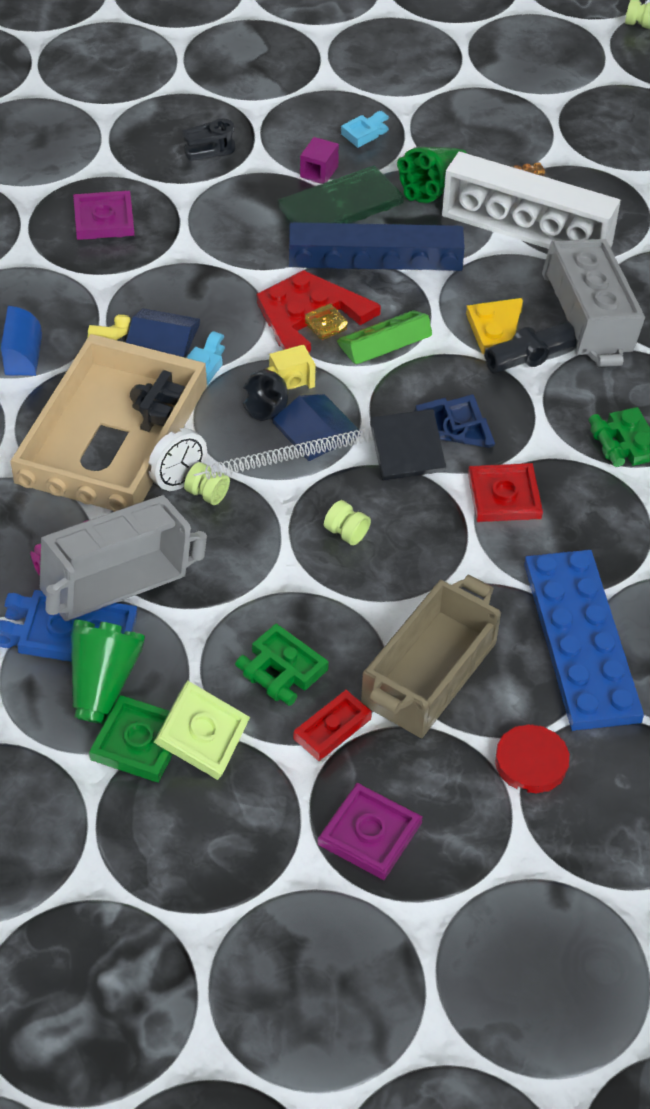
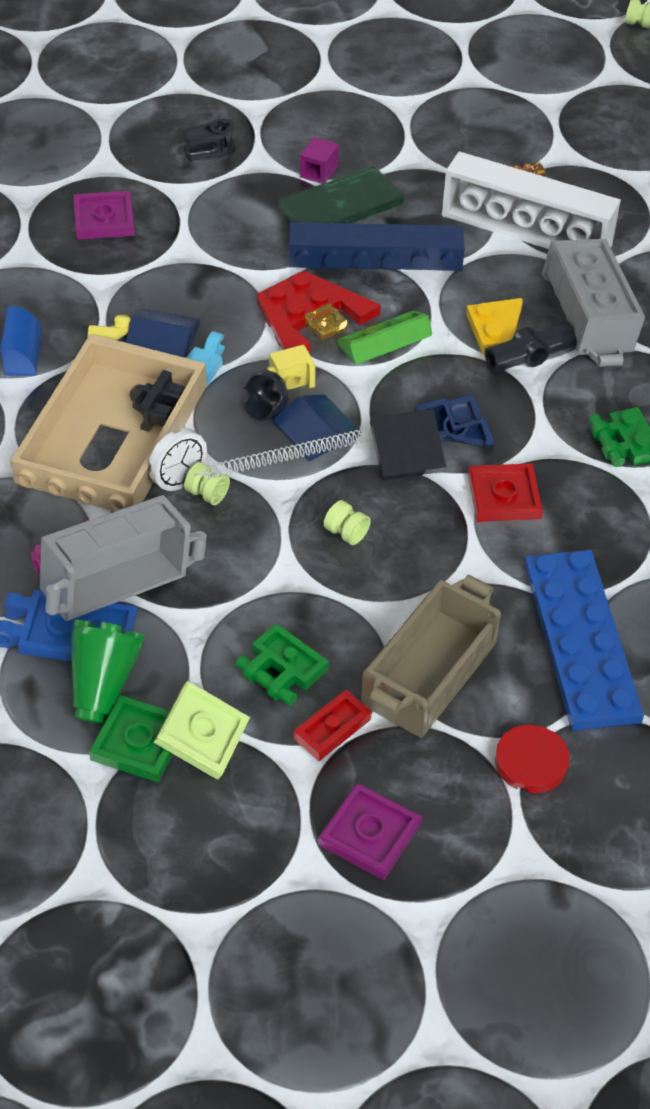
(363, 130): medium azure plate -> none
(424, 172): green cone -> none

